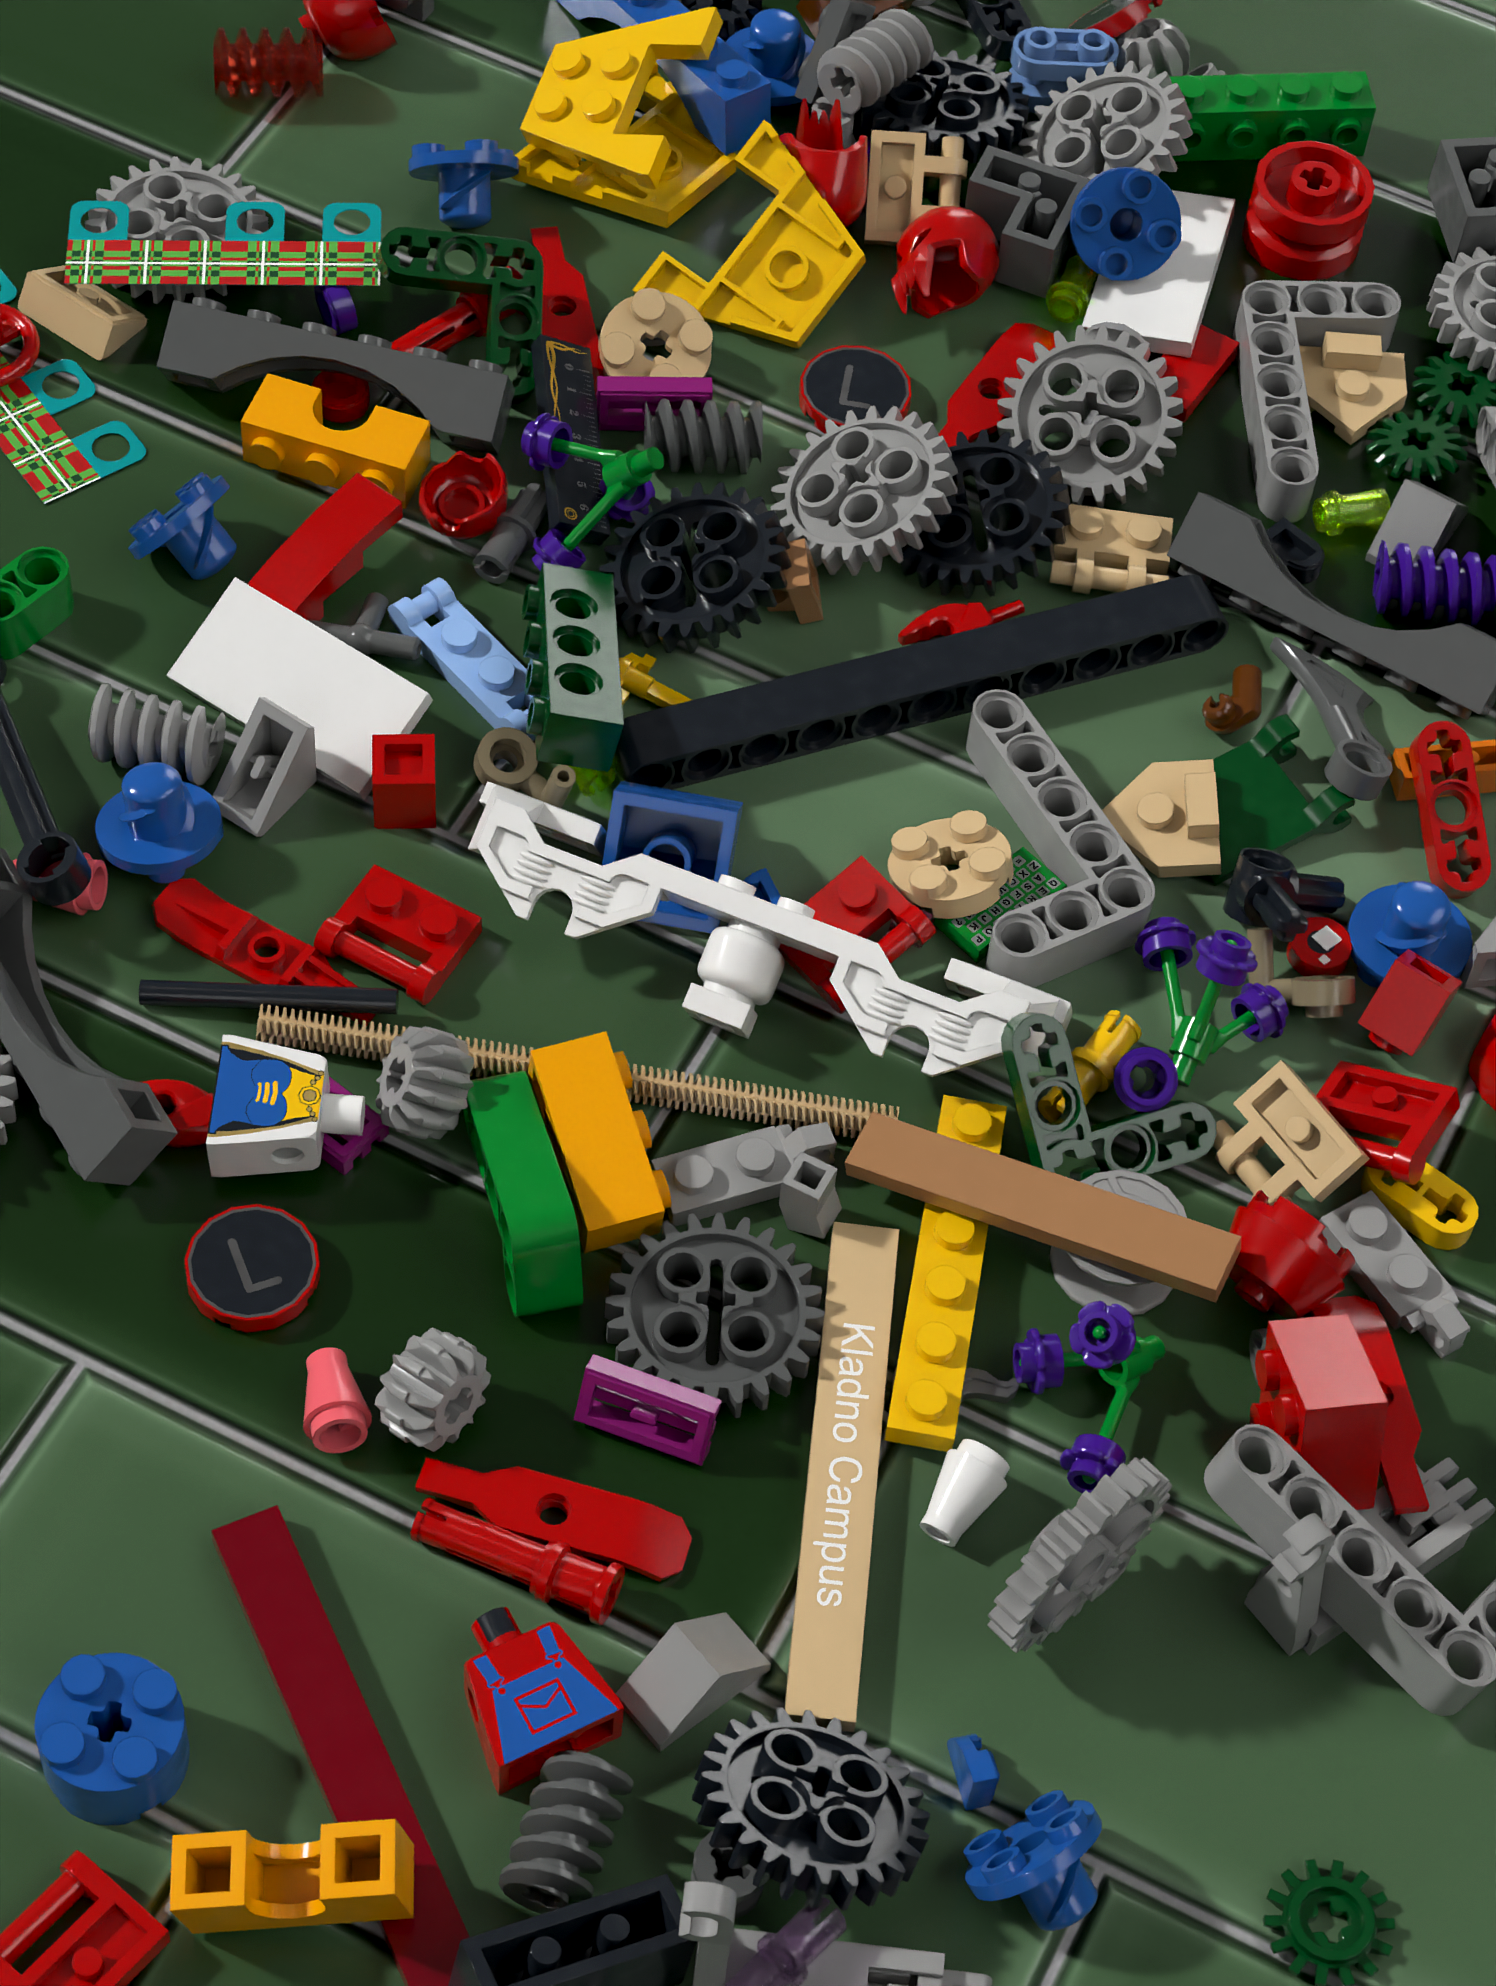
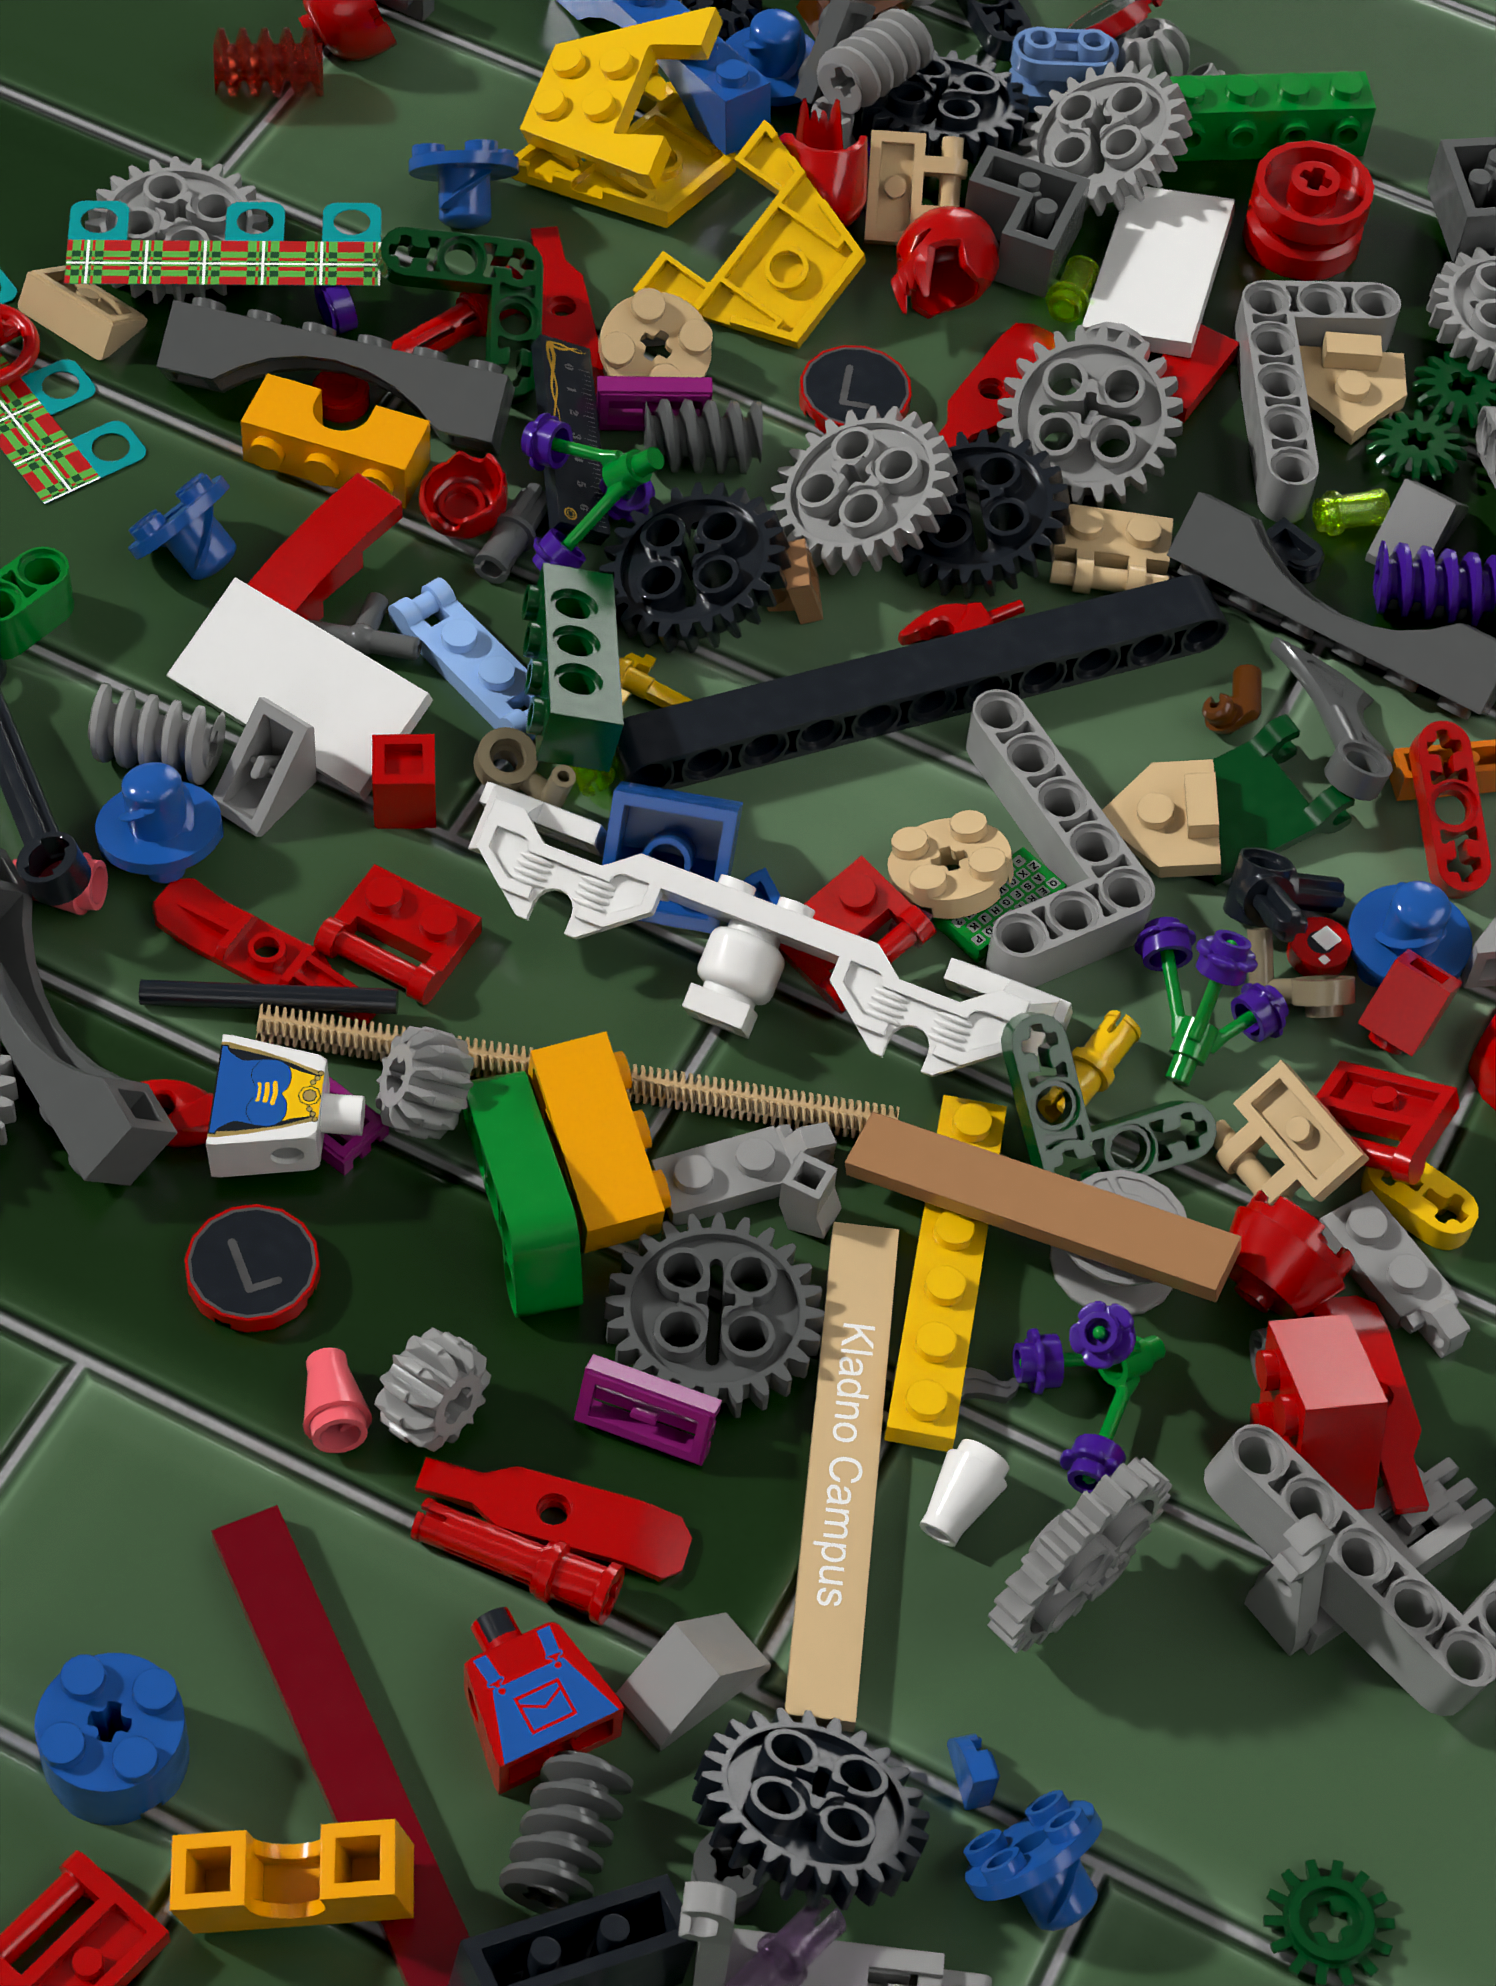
(1125, 223): blue plate -> none
(1159, 1084): dark purple cone -> none

